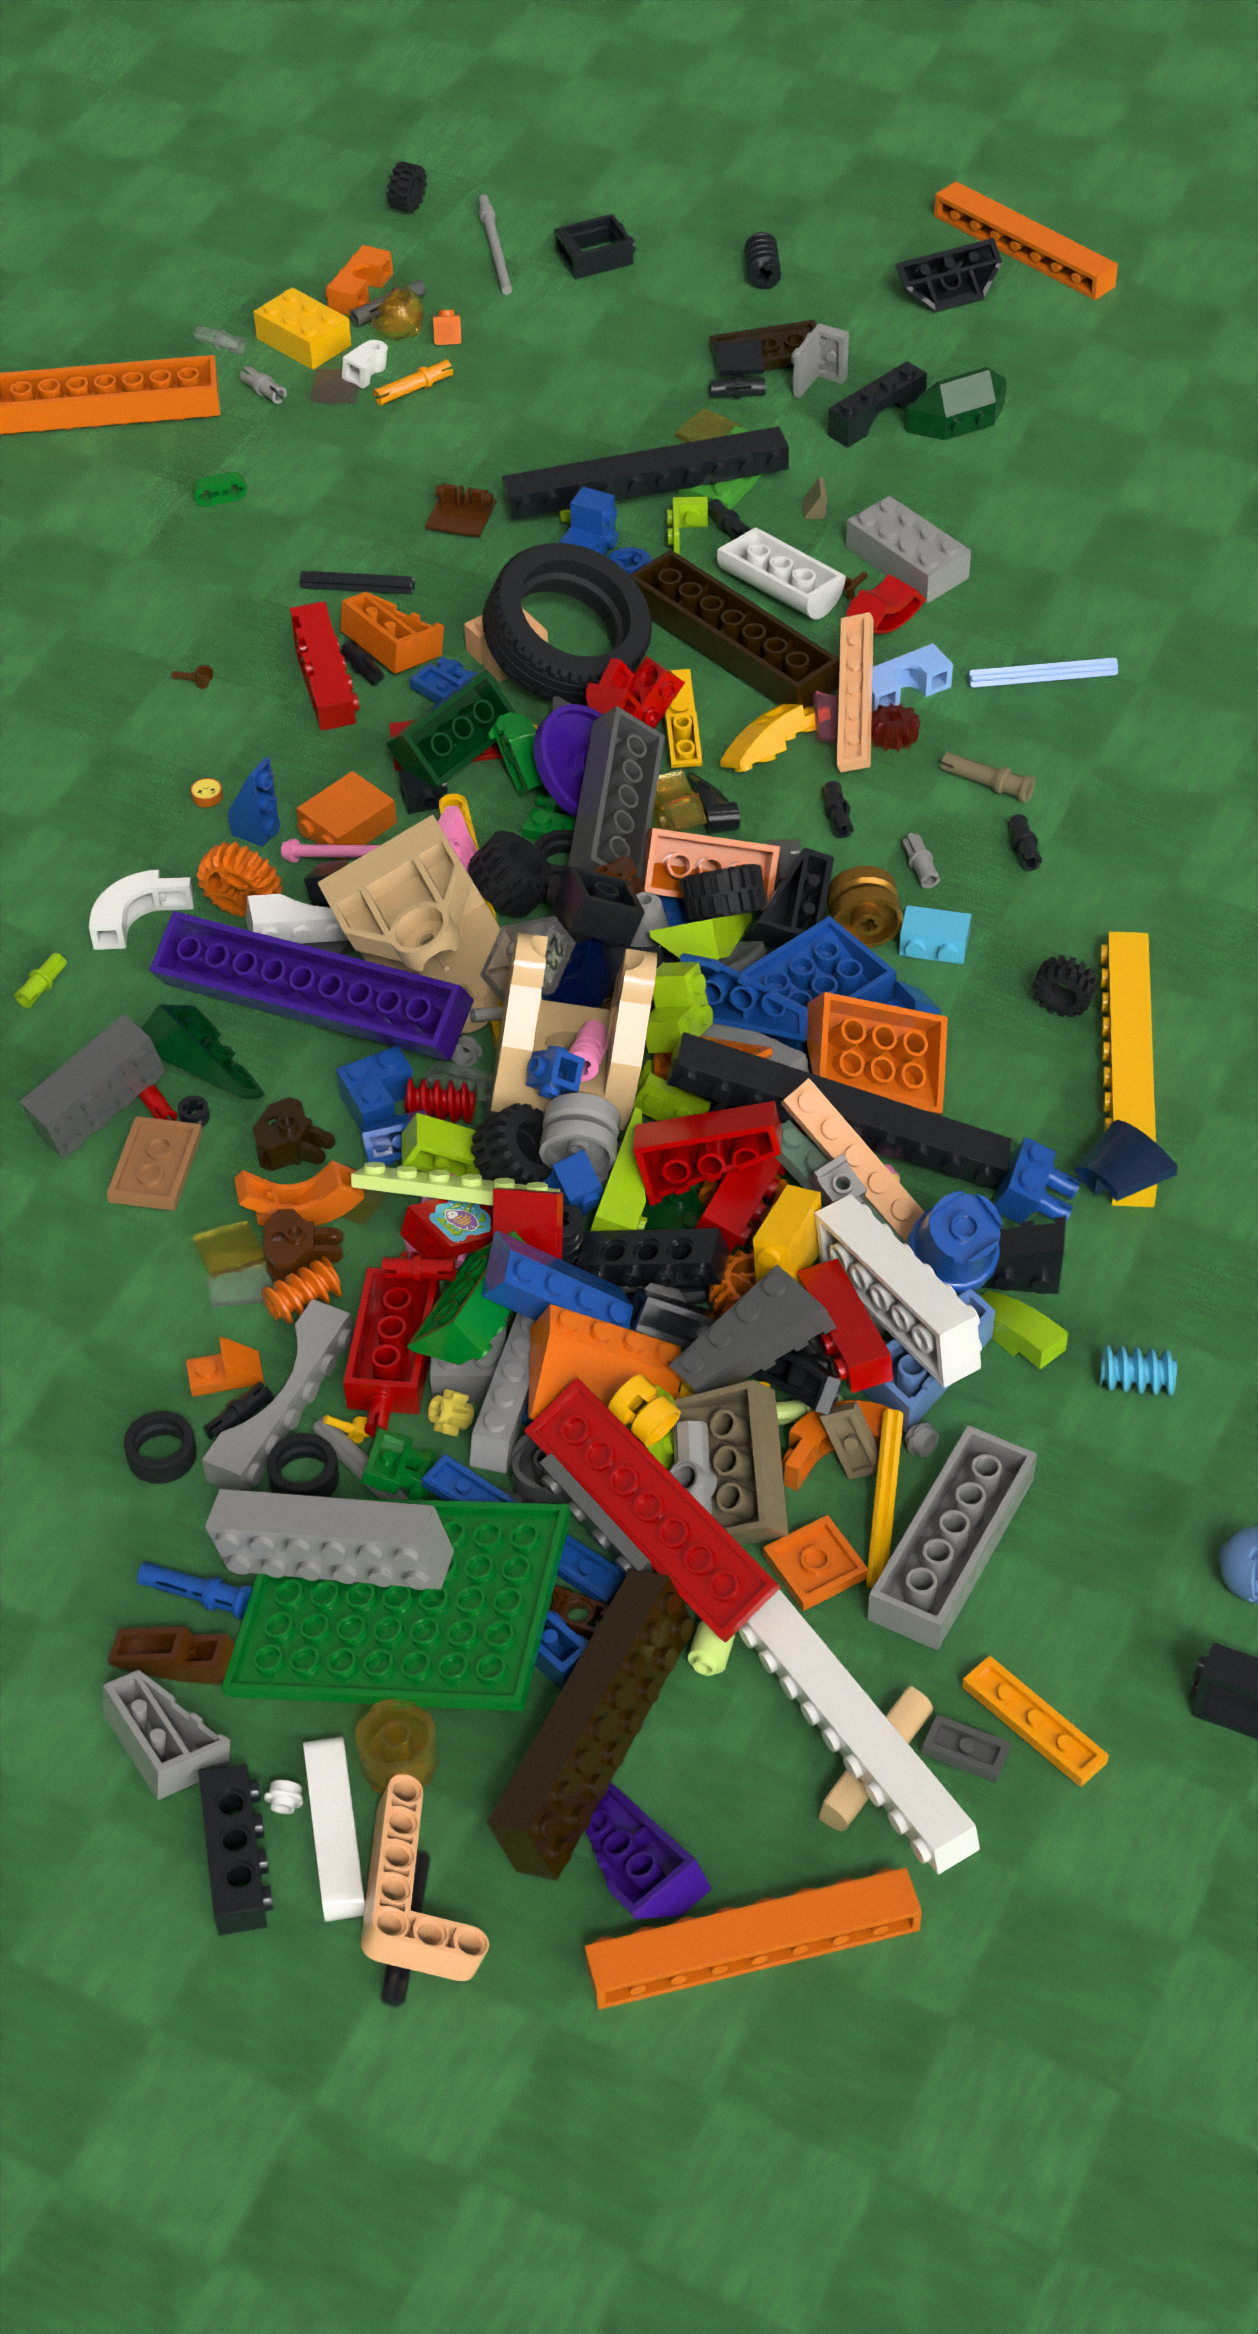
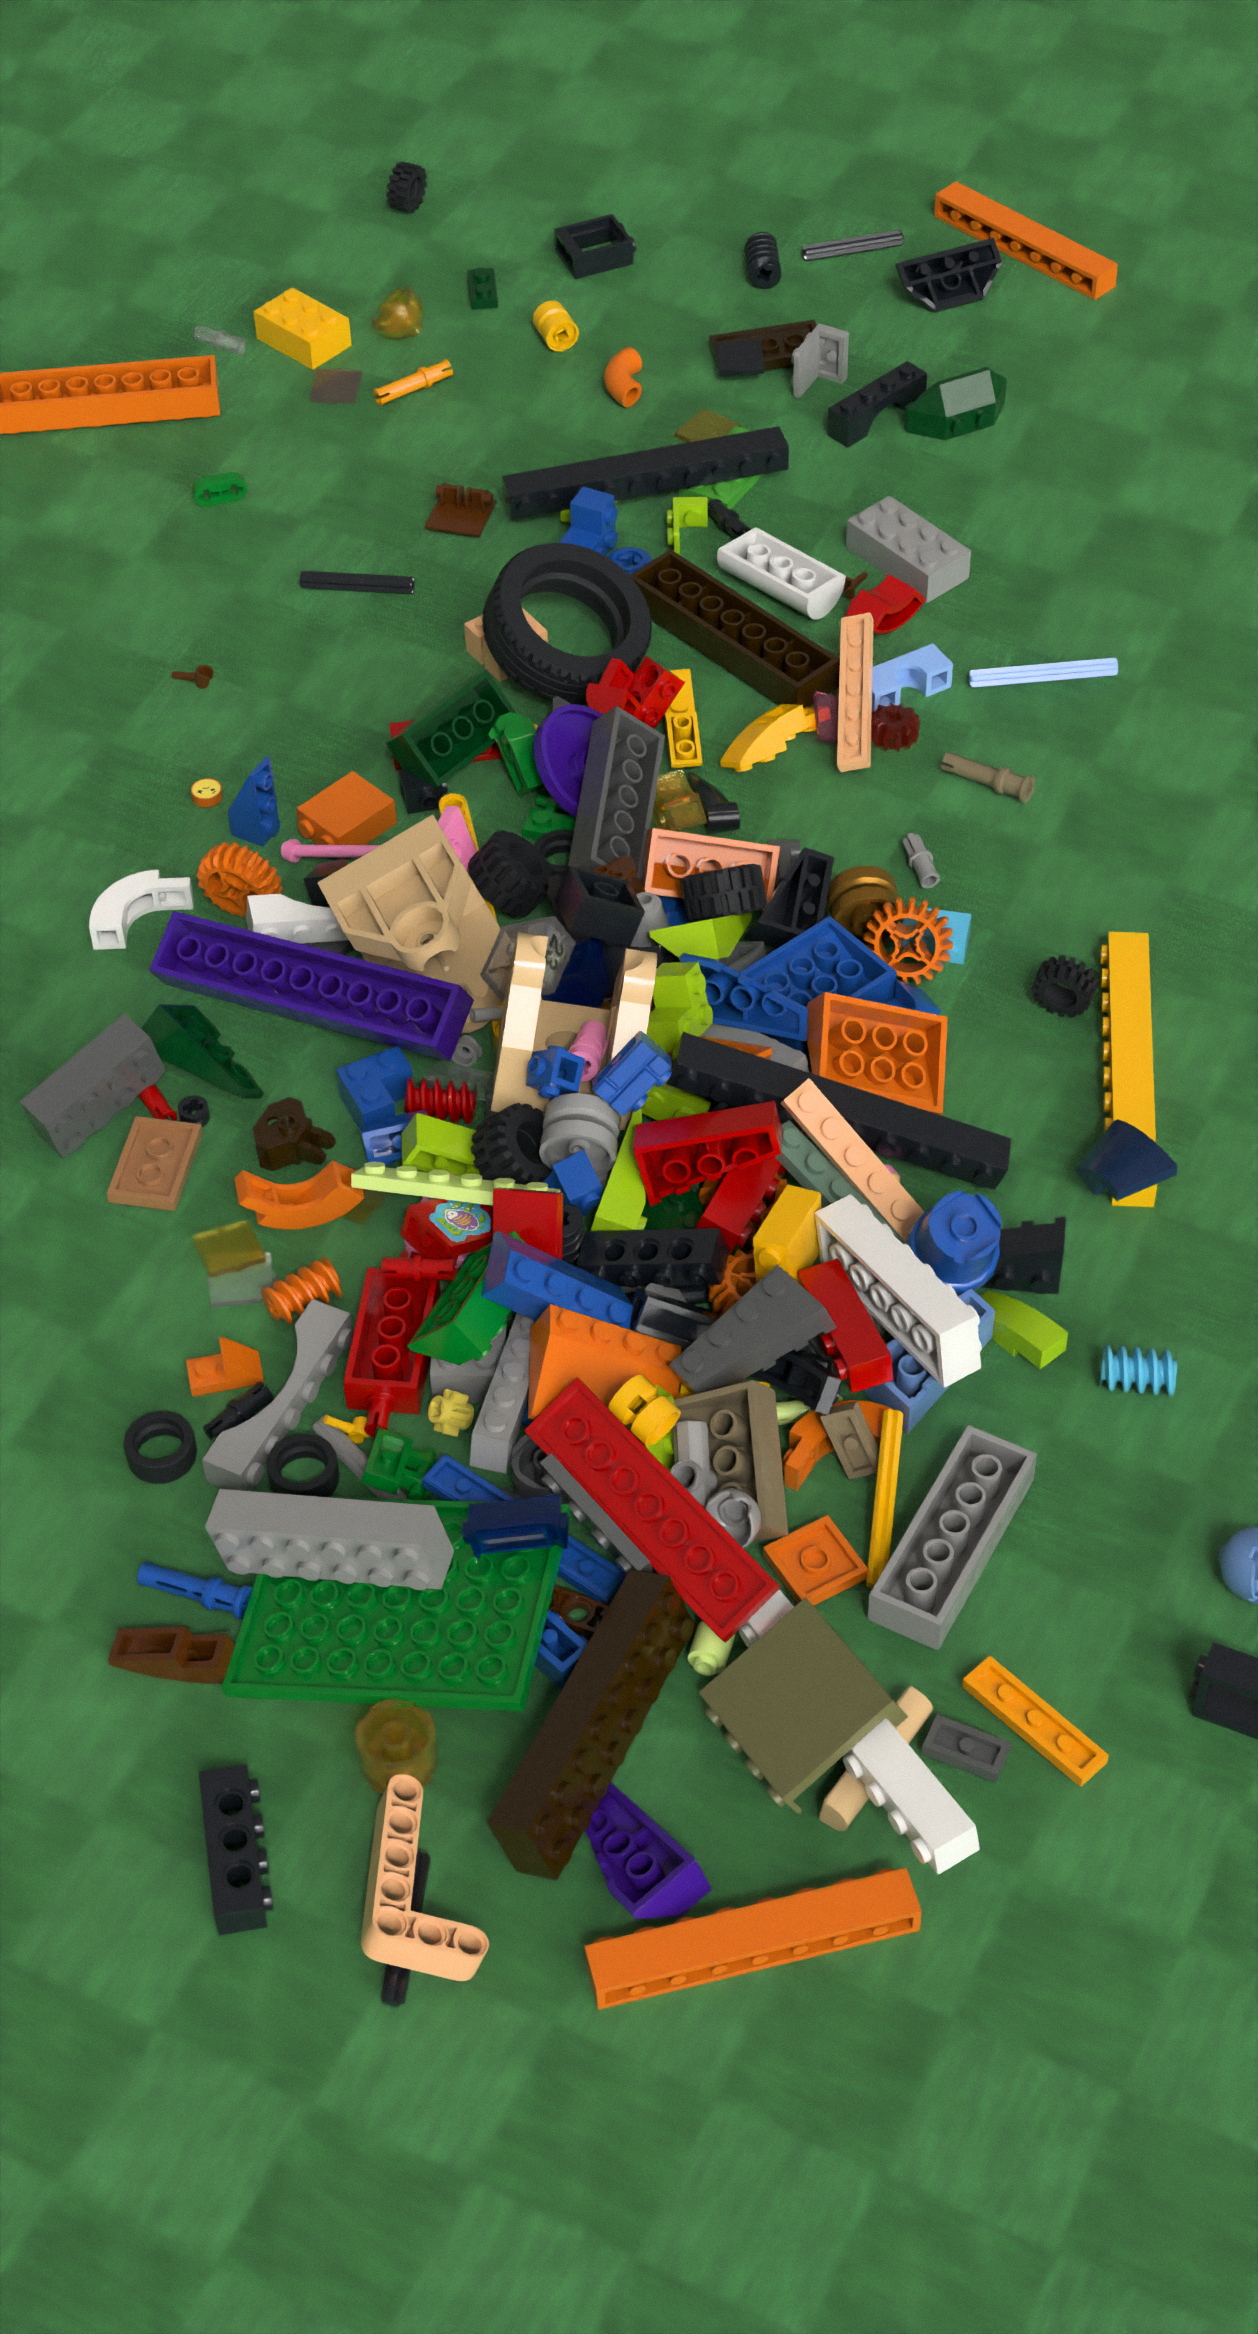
(40, 980): lime axle -> none
(160, 1735): light grey wedge -> none
(263, 384): light grey pin -> none
(284, 1796): white plate -> none
(295, 1243): reddish brown hinge -> none
(323, 666): red wedge -> none
(334, 1829): white beam -> none
(350, 287): orange arch -> none
(361, 314): dark grey pin -> none
(362, 662): black axle -> none
(366, 361): white leg -> none
(388, 634): orange wedge -> none
(440, 680): blue plate -> none
(447, 327): orange bracket -> none
(482, 288): none -> dark green plate
(488, 216): light grey bar -> none
(516, 1525): none -> clear blue window
(555, 326): none -> yellow wheel
(619, 377): none -> orange cylinder
(633, 1074): none -> blue brick
(718, 387): black pin -> none
(736, 1513): none -> light grey hair
(797, 1702): none -> olive panel
(815, 501): dark tan slope -> none
(825, 1181): light grey brick -> none
(837, 809): black pin -> none
(852, 245): none -> axle
(918, 949): none -> orange gear
(921, 1439): light grey plate -> none
(1023, 1186): blue brick -> none
(1025, 842): black pin -> none

